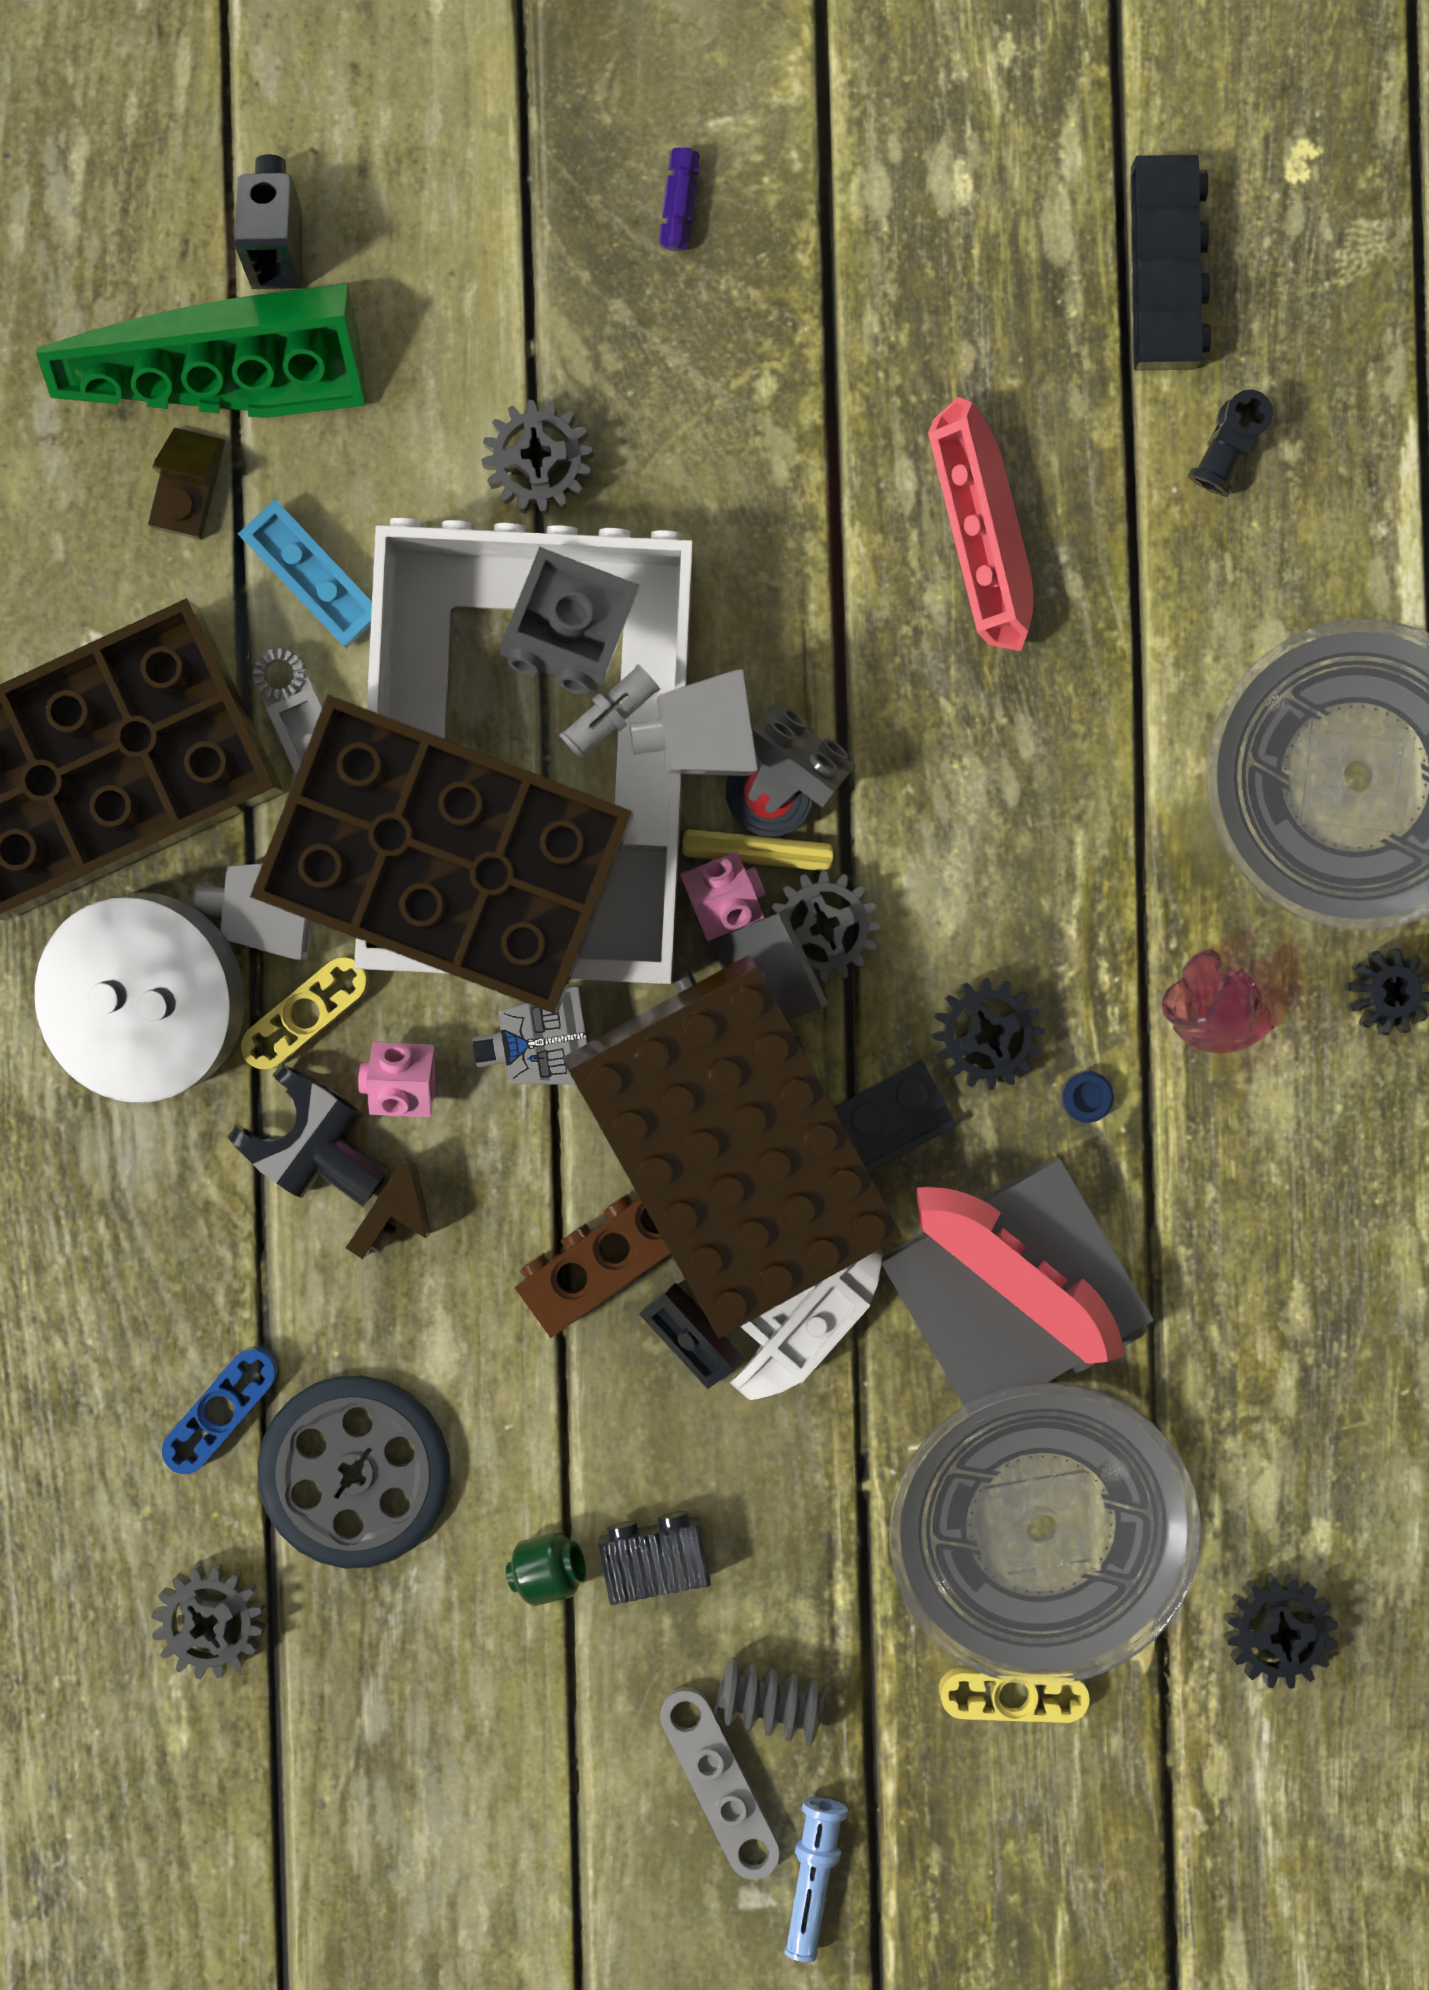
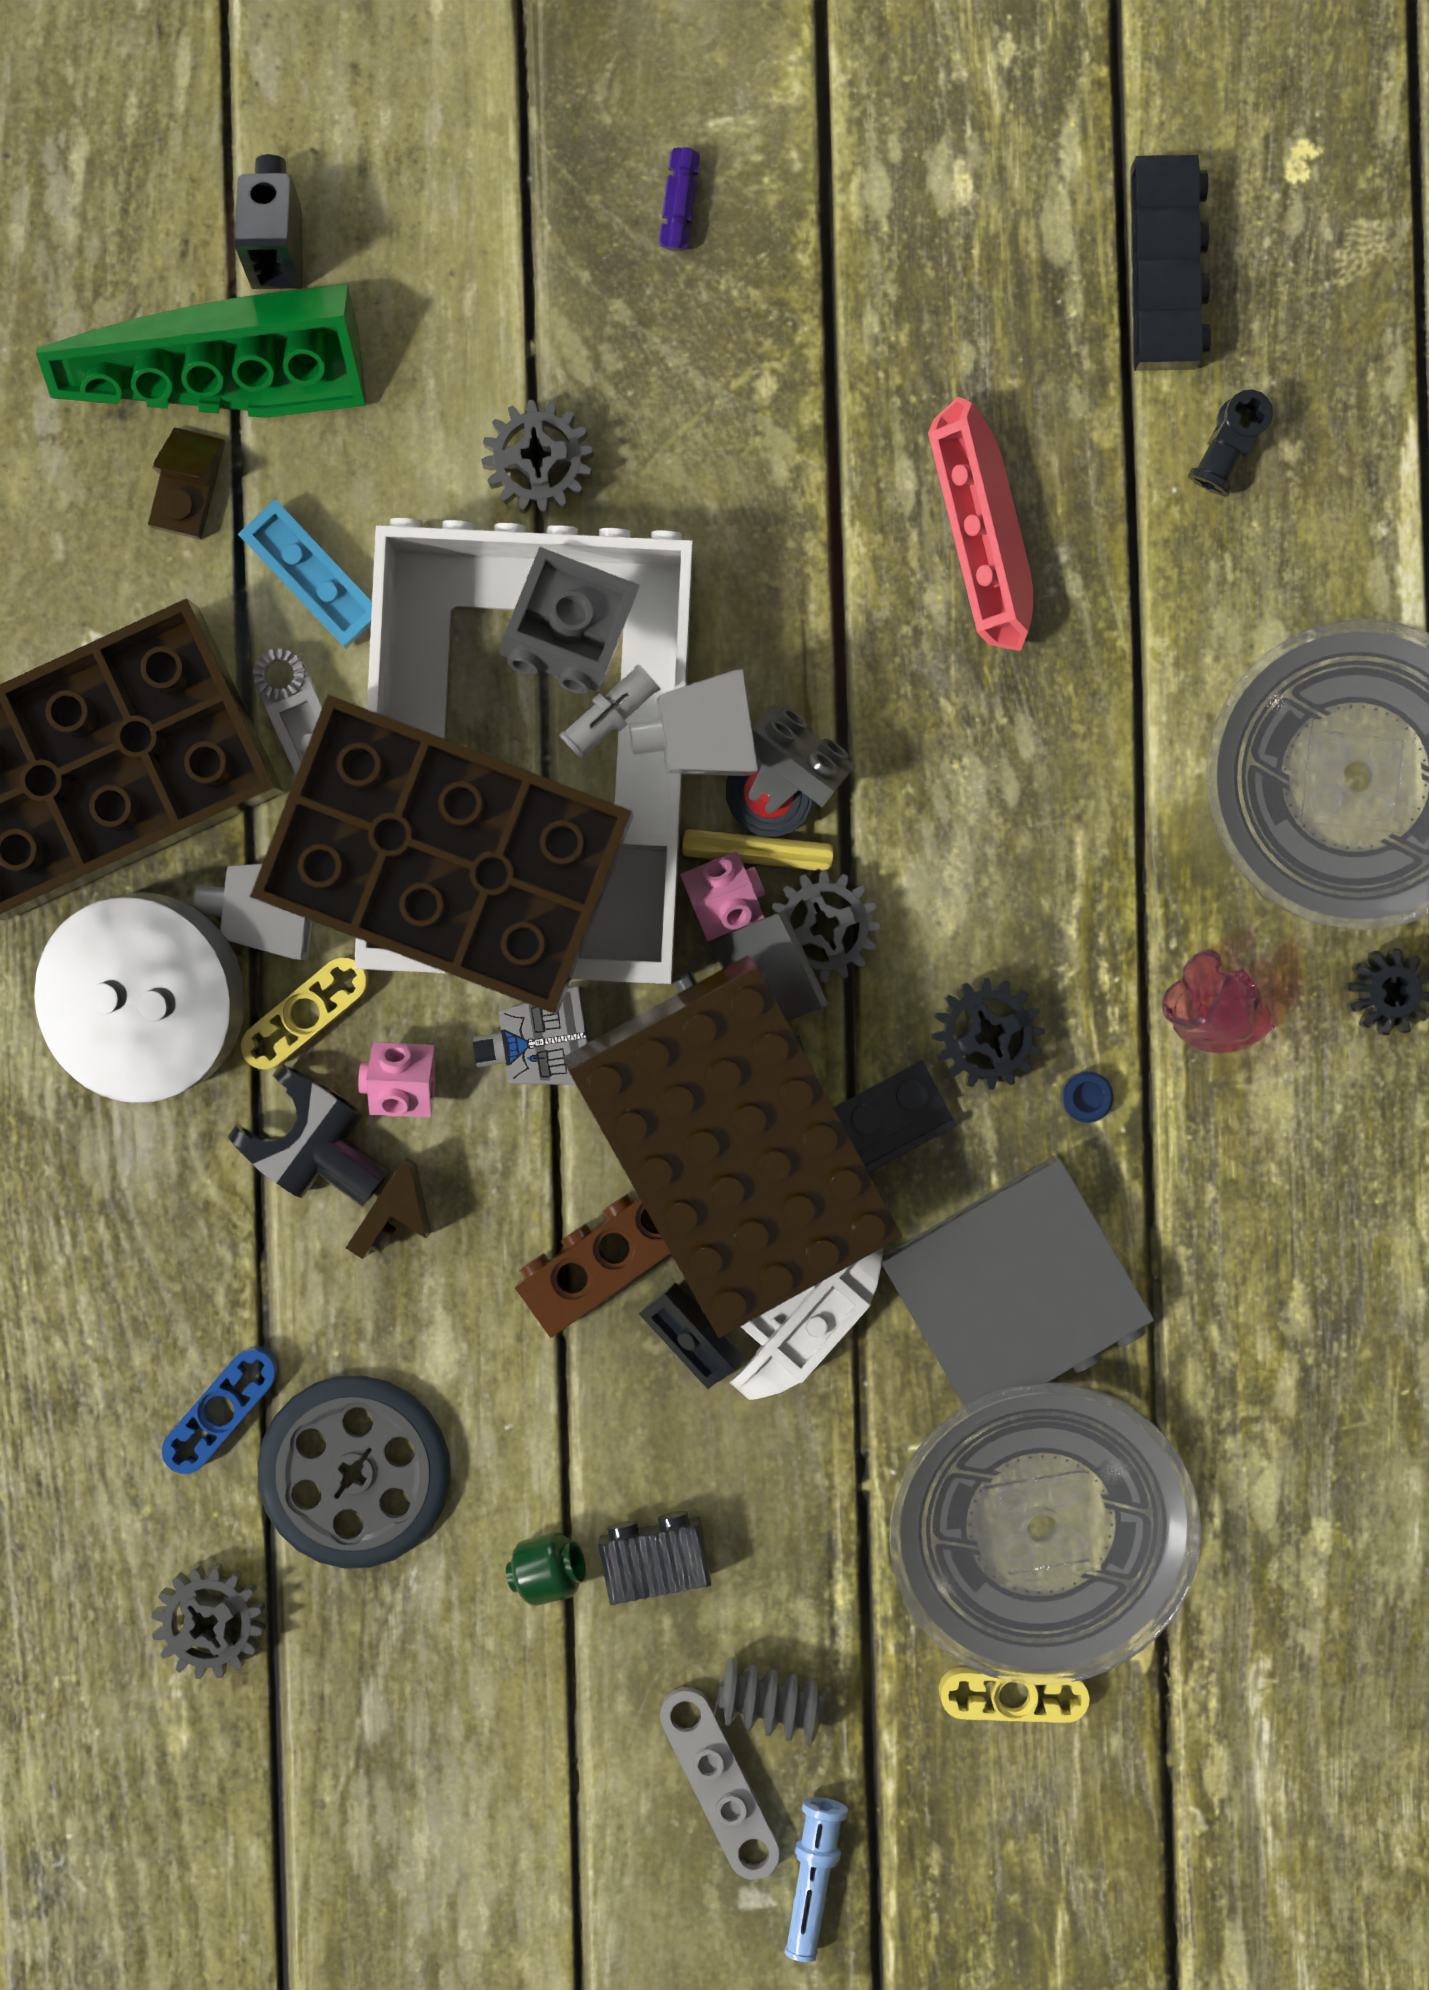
(1073, 1317): coral brick -> none
(1301, 1629): black gear -> none

